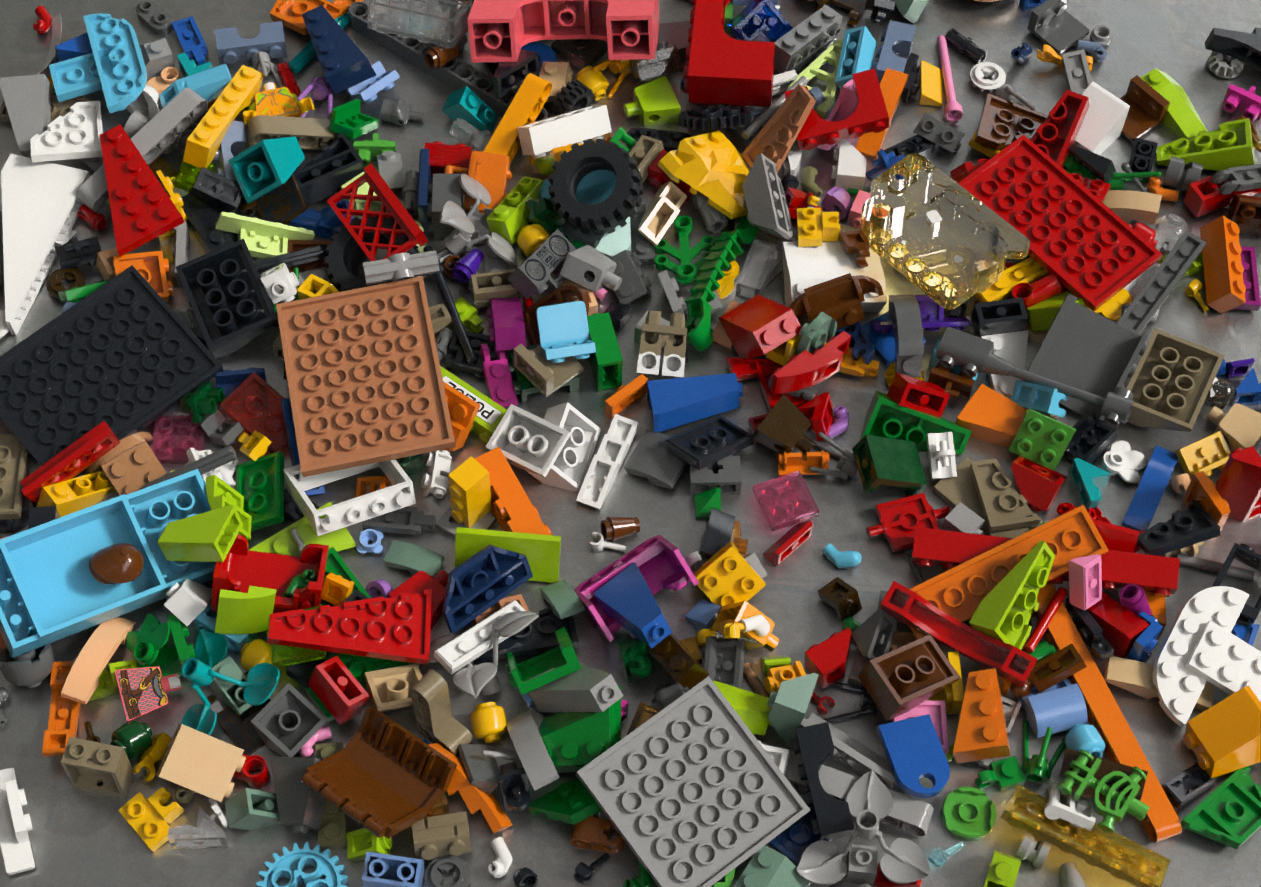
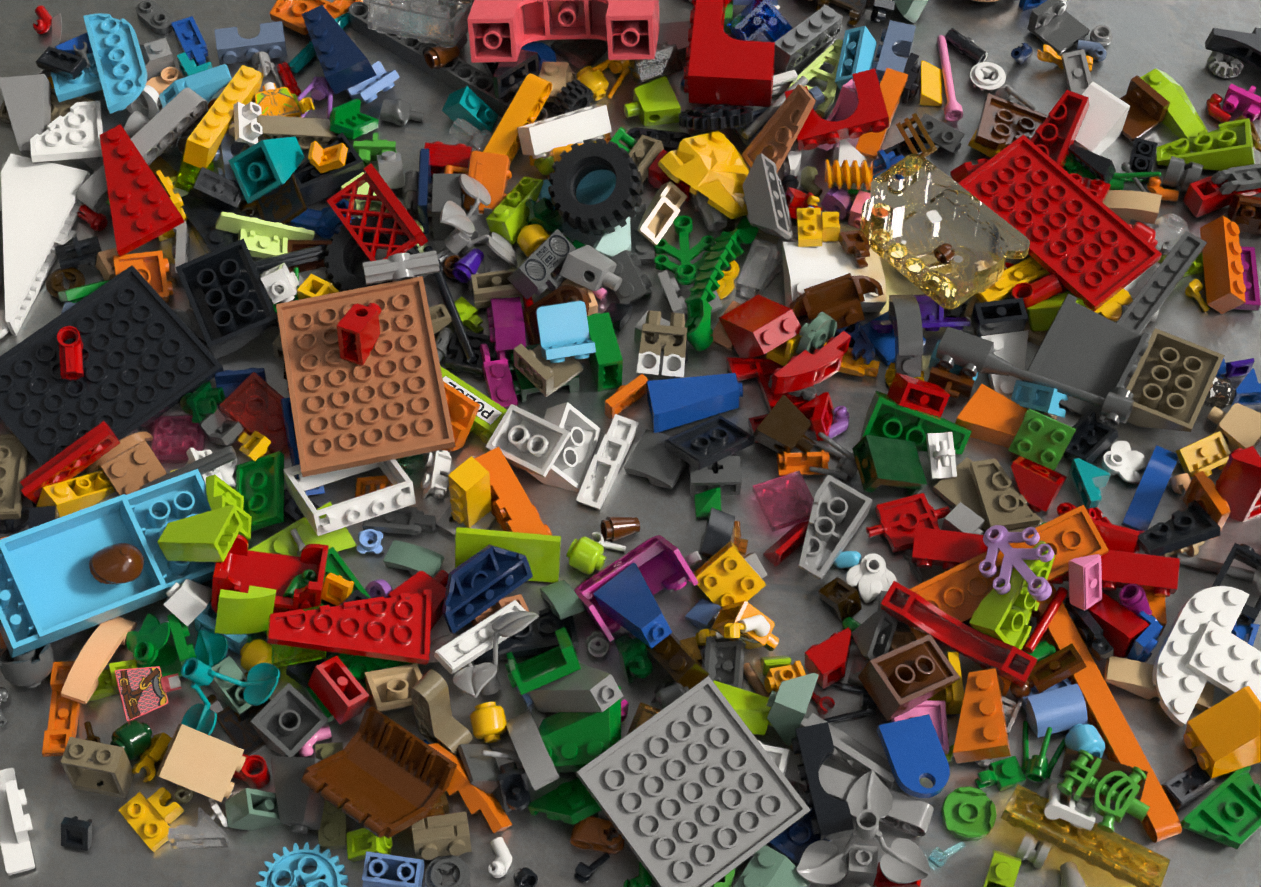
(61, 63): none -> black plate
(70, 354): none -> red piece
(76, 833): none -> black tile
(82, 53): none -> dark grey hand
(245, 124): none -> white hips
(327, 158): none -> light orange bracket
(358, 332): none -> red torso
(586, 555): none -> lime head
(597, 650): none -> light grey plate
(831, 525): none -> light grey wedge
(848, 175): none -> light orange piece
(870, 581): none -> white plate
(909, 124): none -> pearl gold tile
(944, 253): none -> reddish brown hinge
(1015, 558): none -> lavender plant
(1214, 109): none -> red arm

